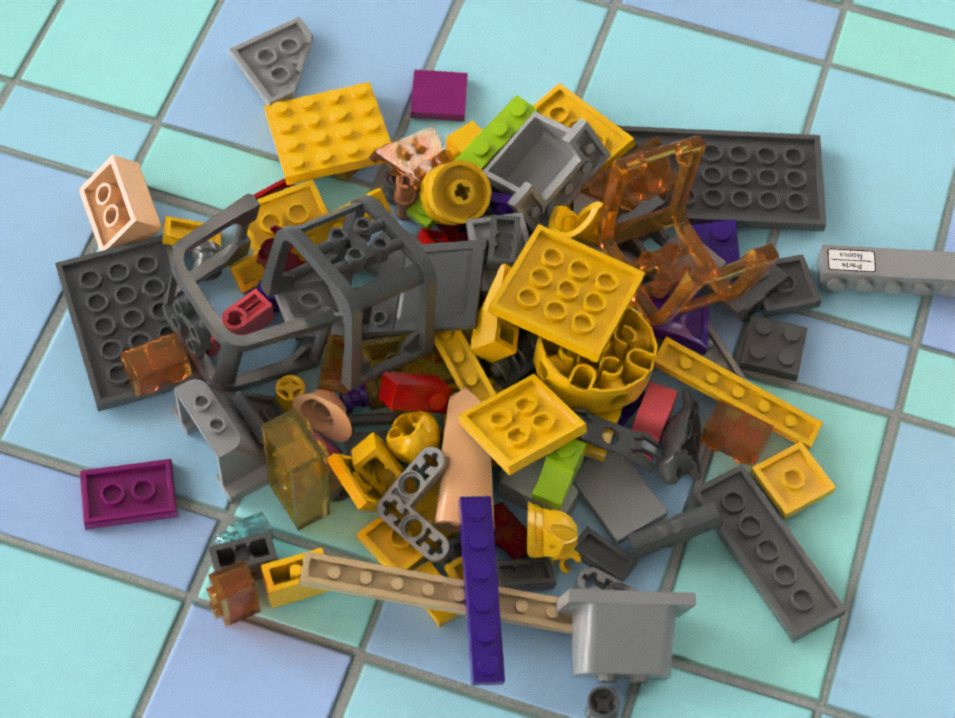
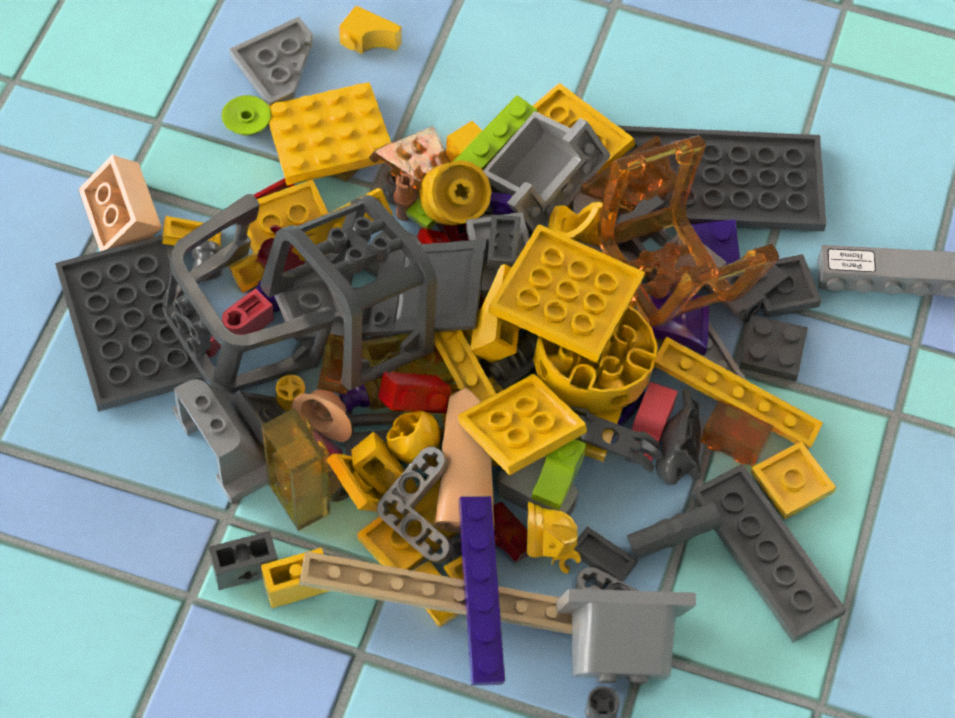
(128, 494): magenta tile -> none
(155, 364): clear orange brick -> none
(233, 593): clear orange brick -> none
(245, 527): clear light blue plate -> none
(246, 115): none -> lime piece
(366, 30): none -> yellow arch
(439, 95): magenta tile -> none
(526, 574): dark grey plate -> none
(618, 496): light grey tile -> none

